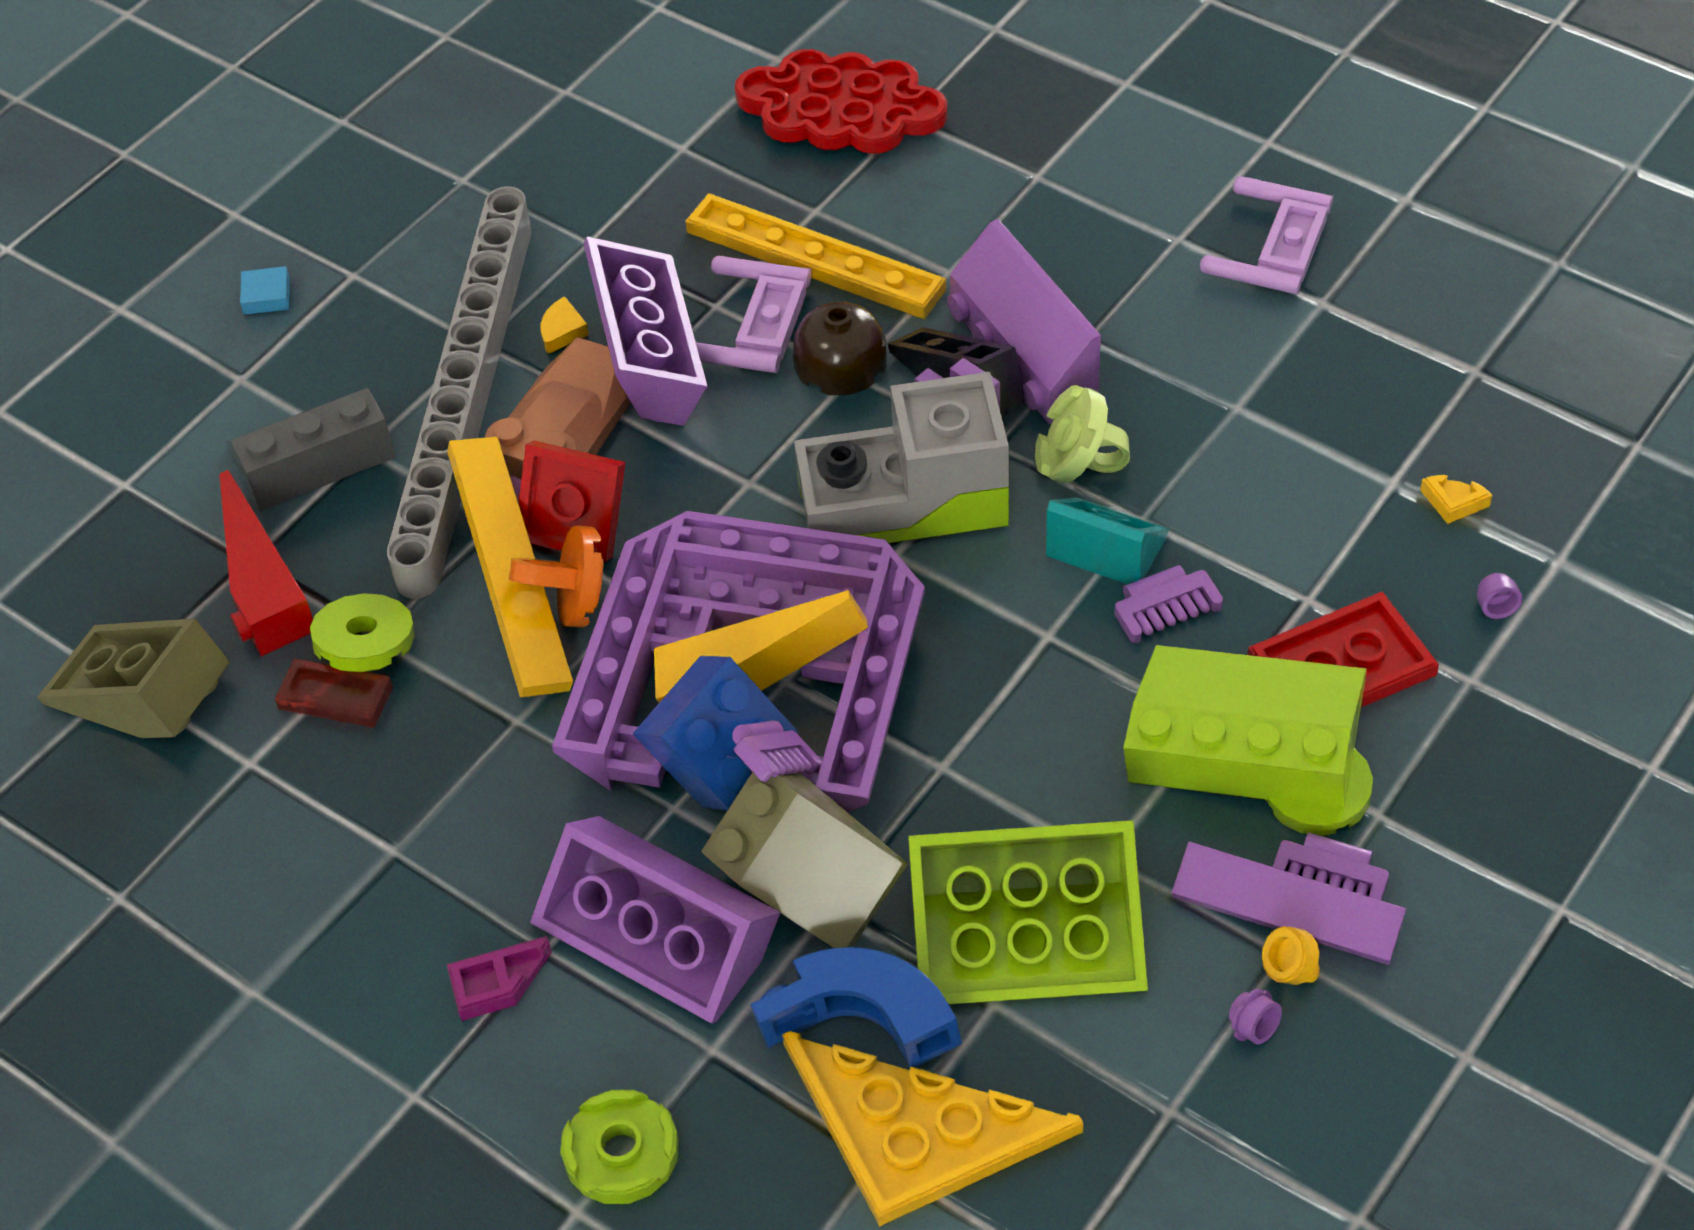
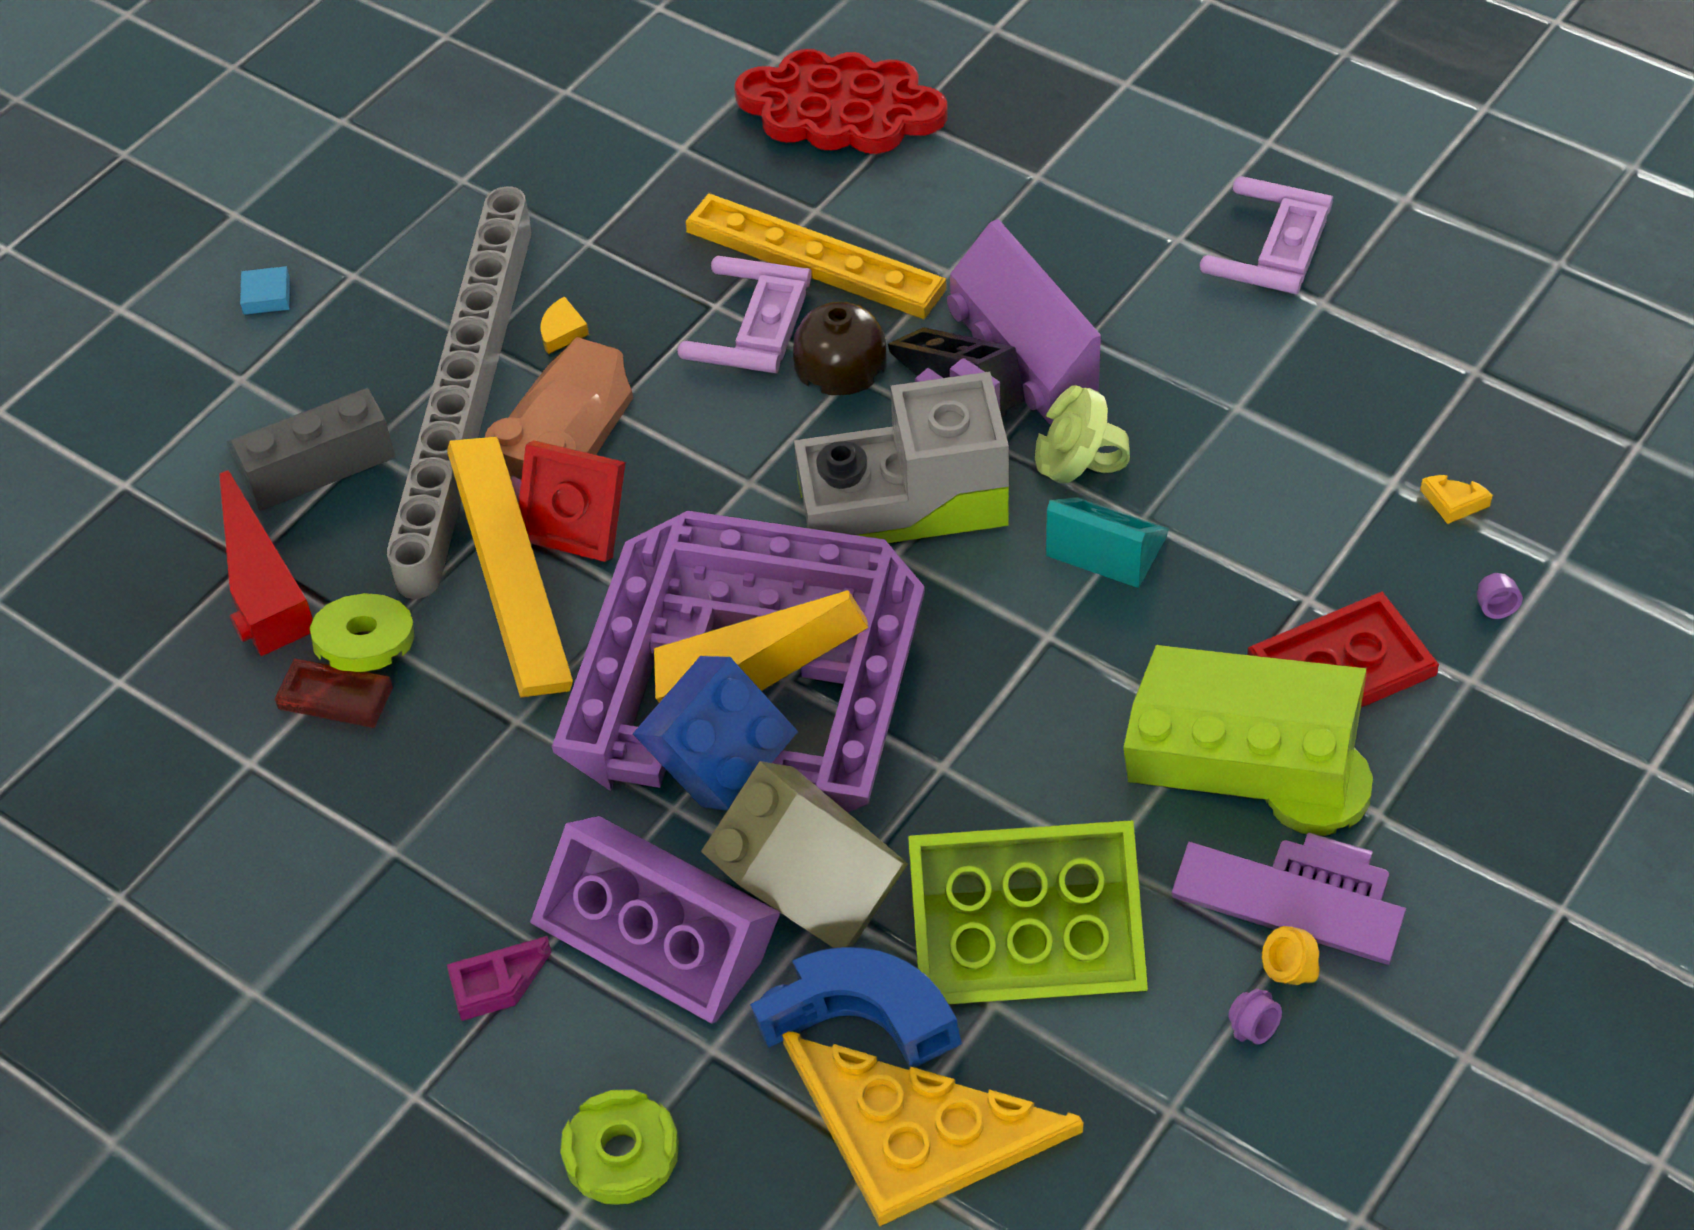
(138, 676): olive slope -> none
(575, 576): orange tile -> none
(647, 329): medium lavender slope -> none
(773, 751): medium lavender piece -> none
(1165, 591): medium lavender piece -> none

